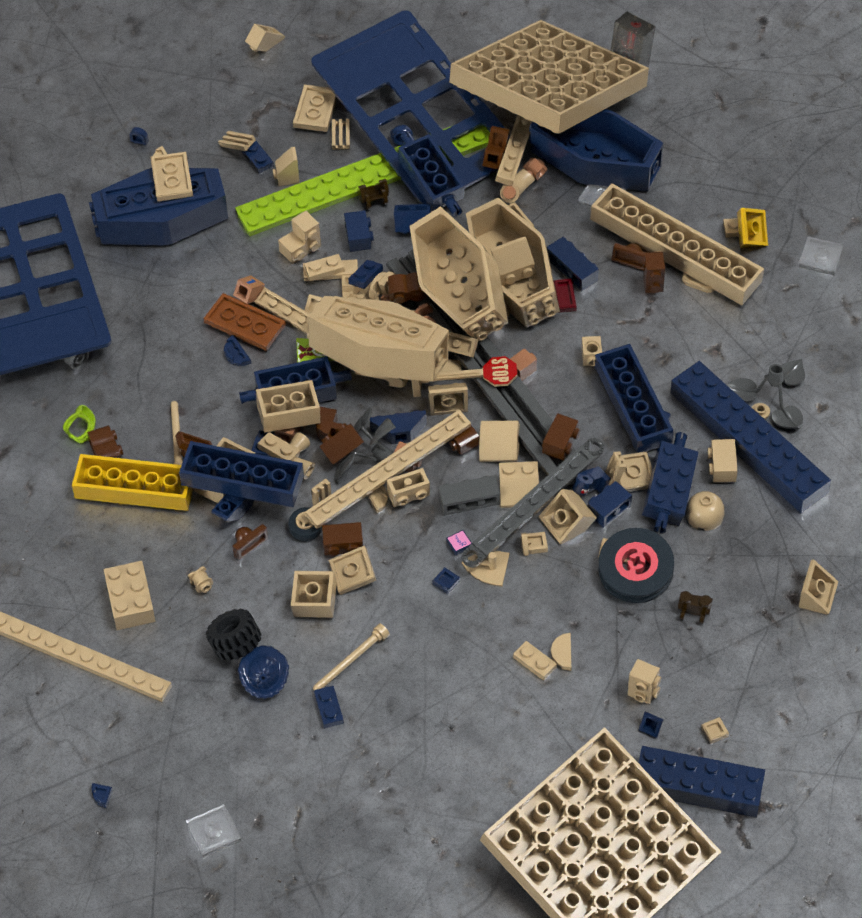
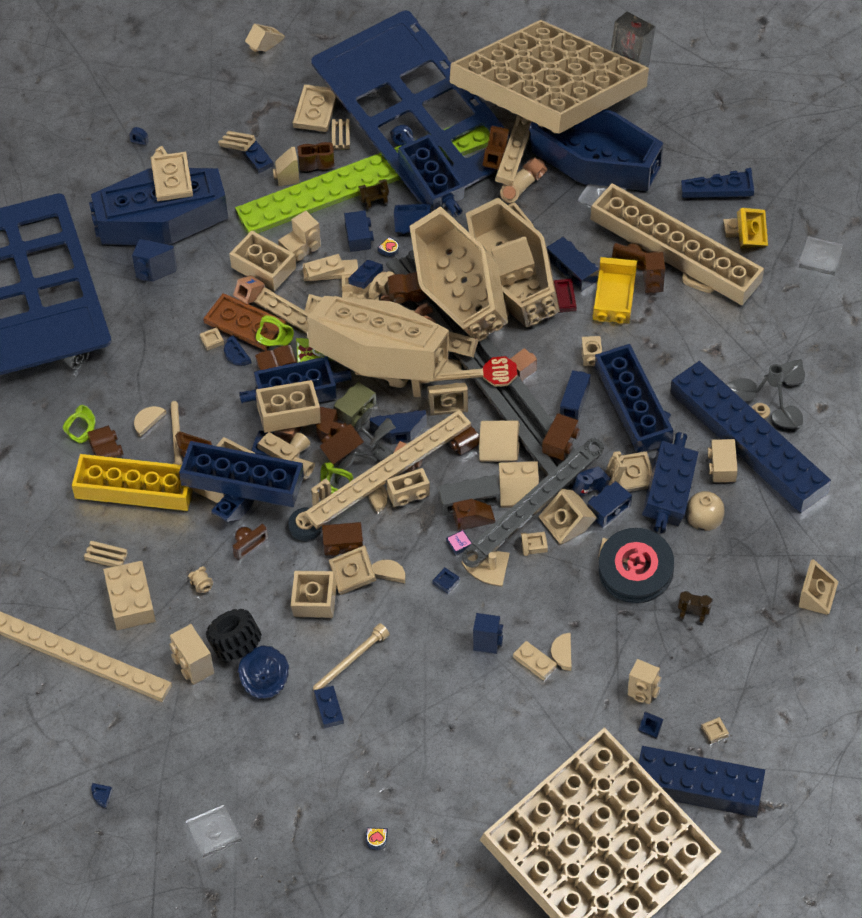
(106, 551): none -> tan tile
(147, 418): none -> tan tile
(153, 260): none -> dark blue slope
(191, 654): none -> tan brick
(211, 339): none -> tan tile
(263, 260): none -> tan brick
(273, 358): none -> reddish brown brick
(285, 332): none -> lime piece
(316, 156): none -> reddish brown brick
(327, 471): none -> lime piece
(355, 403): none -> olive brick
(376, 838): none -> tile
(389, 247): none -> tile
(389, 570): none -> tan tile
(472, 514): none -> reddish brown slope
(487, 633): none -> dark blue brick
(575, 394): none -> dark blue brick
(615, 290): none -> yellow panel
(728, 185): none -> dark blue wing

